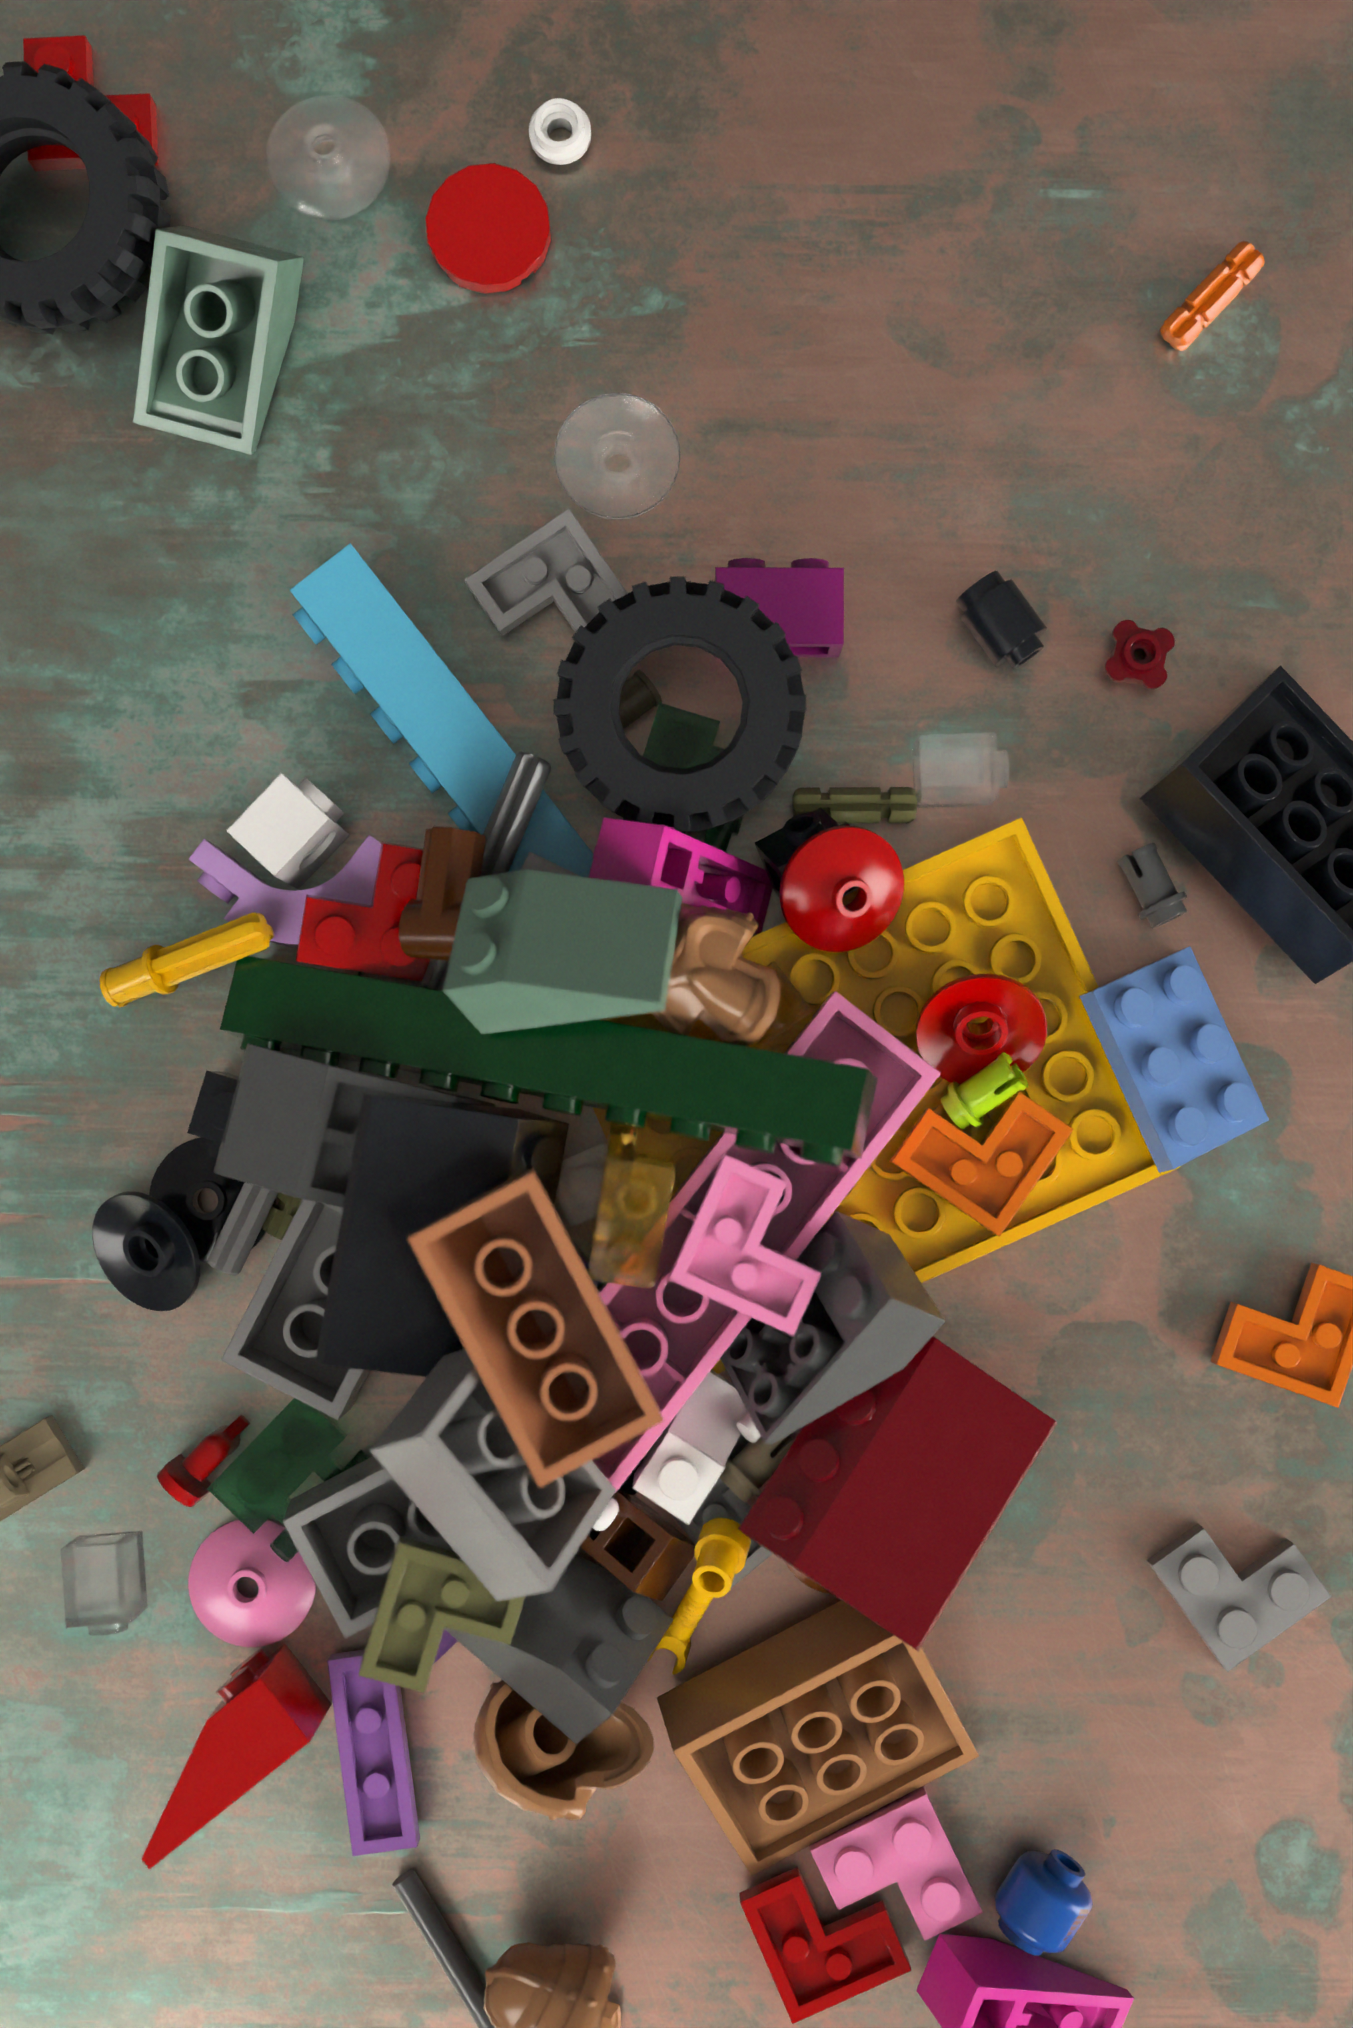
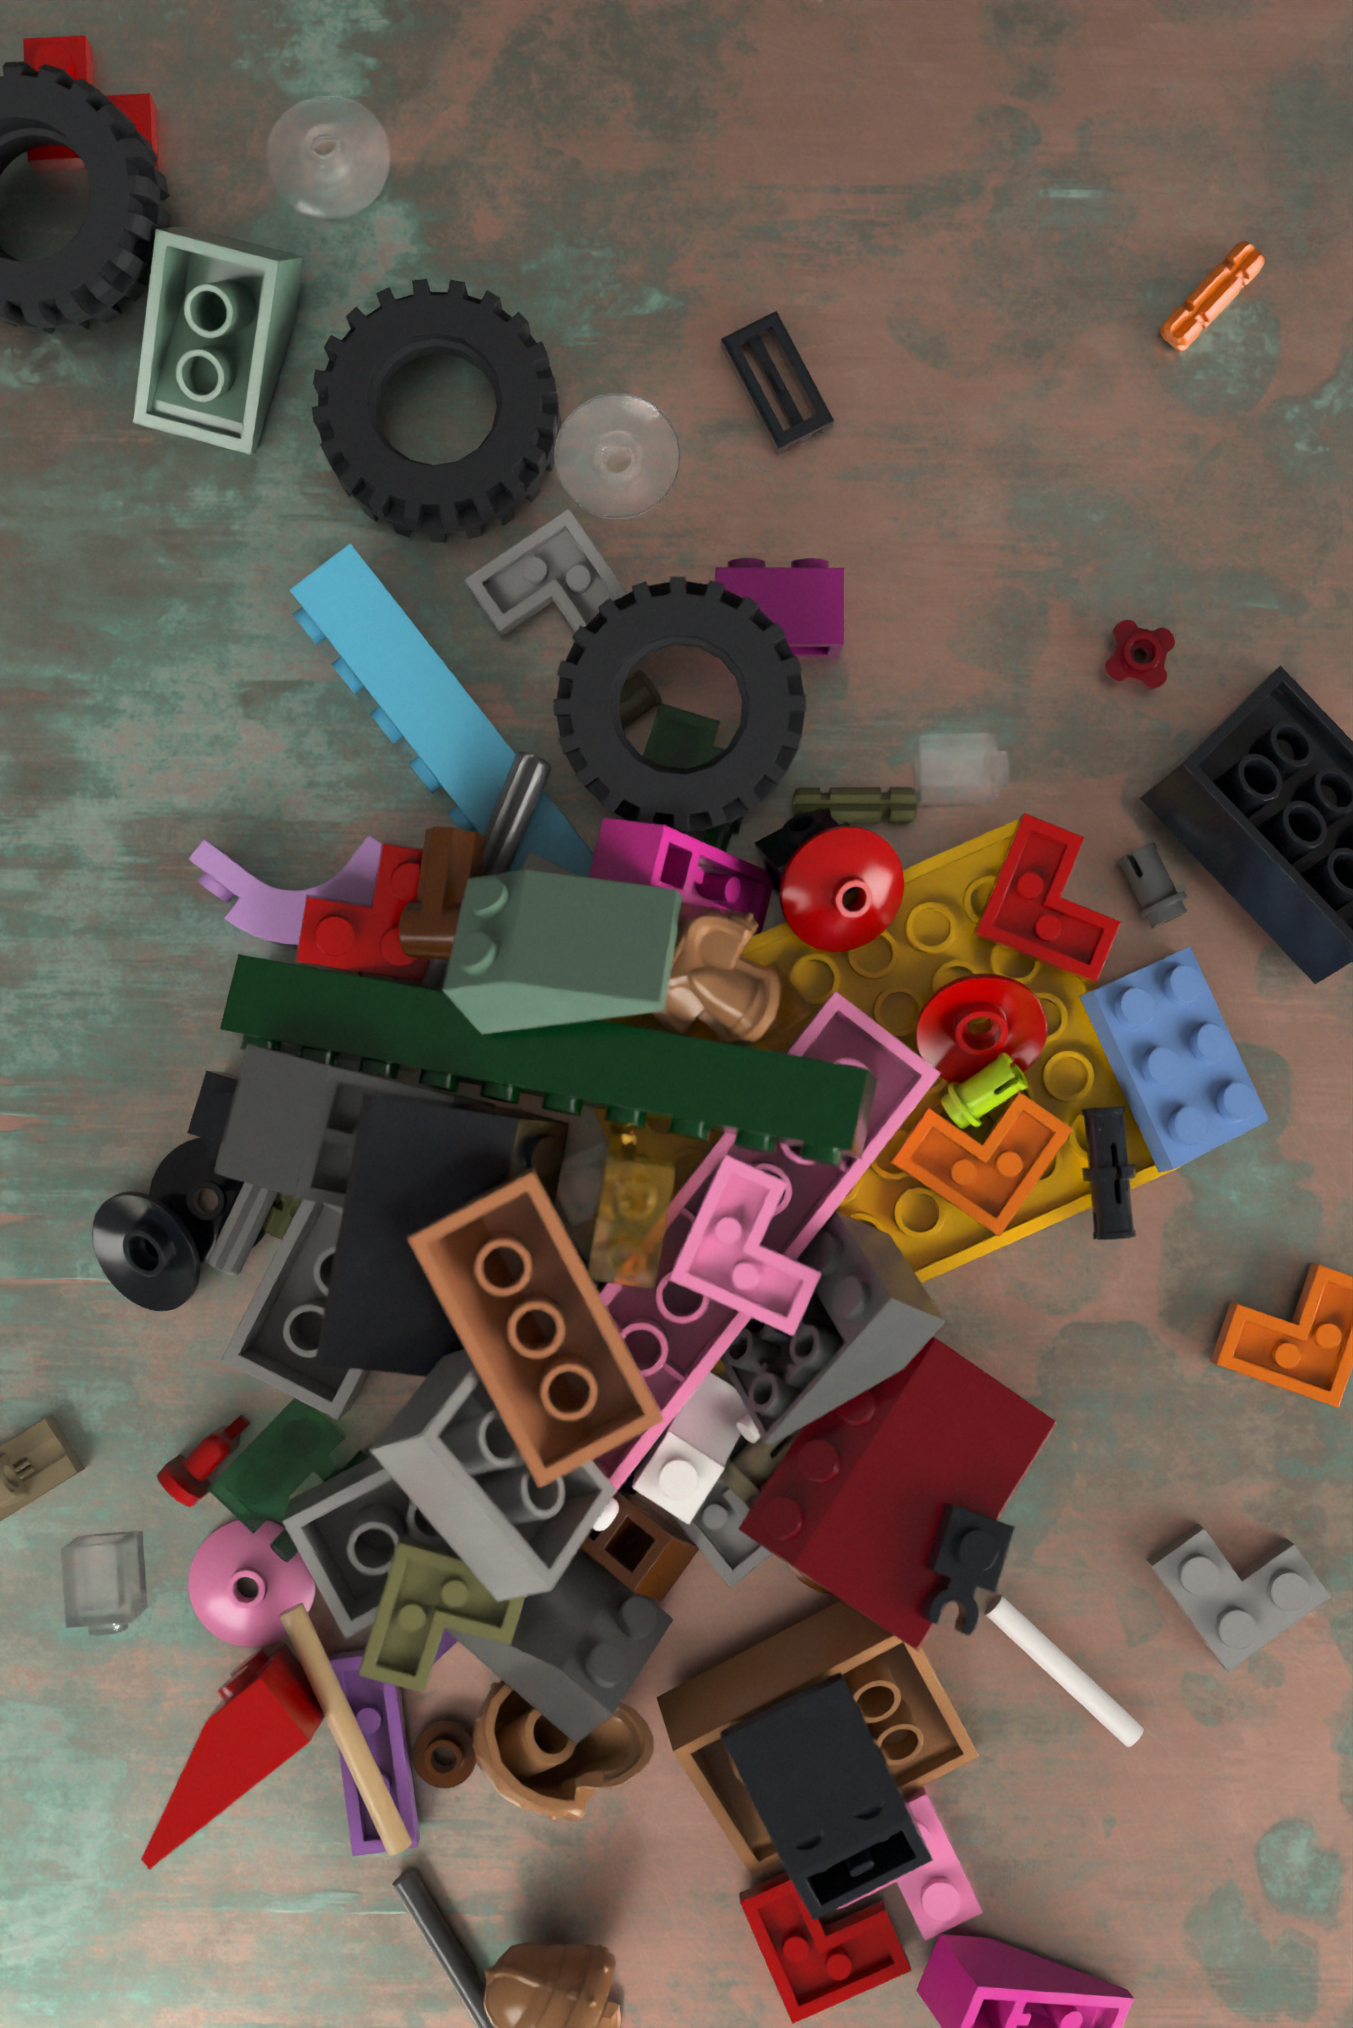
(164, 968): yellow axle -> none
(290, 829): white brick -> none
(345, 1729): none -> tan bar
(450, 494): none -> black tyre
(450, 1735): none -> reddish brown plate
(488, 228): red tile -> none
(559, 114): white plate -> none
(719, 1556): yellow brick -> none
(800, 429): none -> black tile
(826, 1796): none -> black slope
(969, 1555): none -> black plate
(1002, 620): black brick -> none
(1027, 906): none -> red plate
(1043, 1901): blue head -> none
(1064, 1671): none -> white bar
(1108, 1173): none -> black pin

